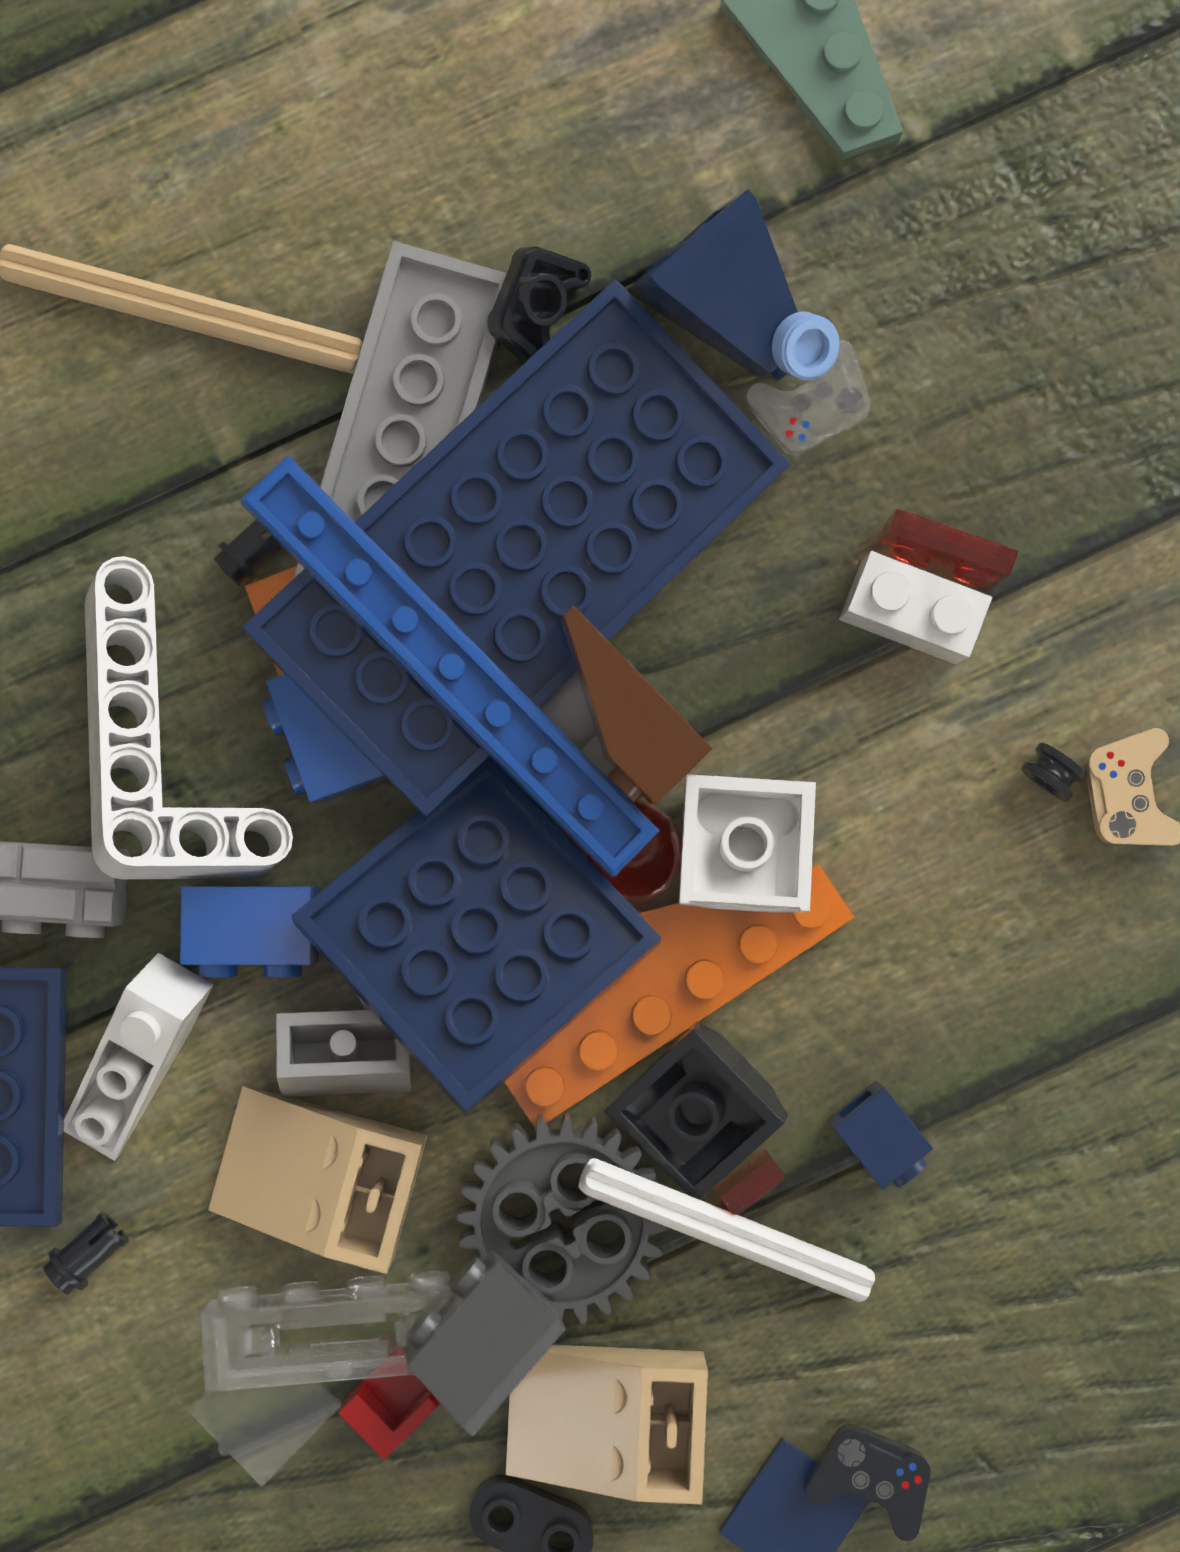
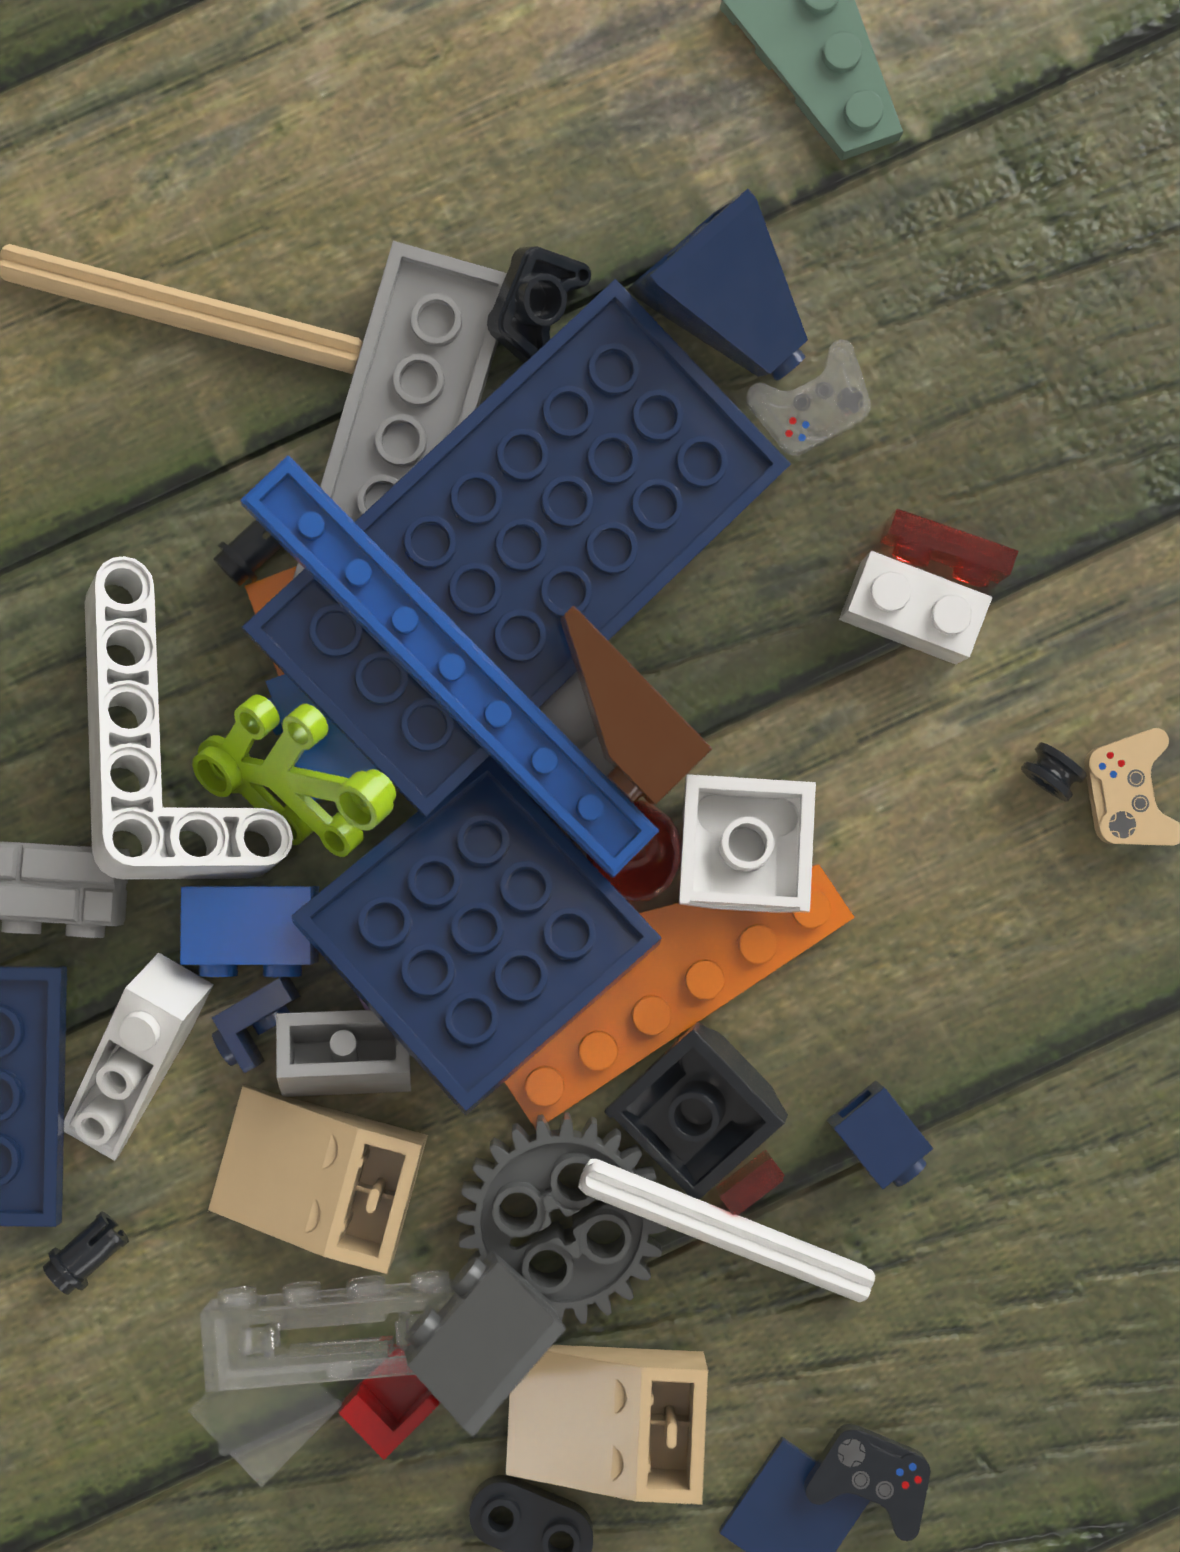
(227, 768): none -> lime plant
(257, 1010): none -> dark blue bracket
(805, 345): light blue tile -> none

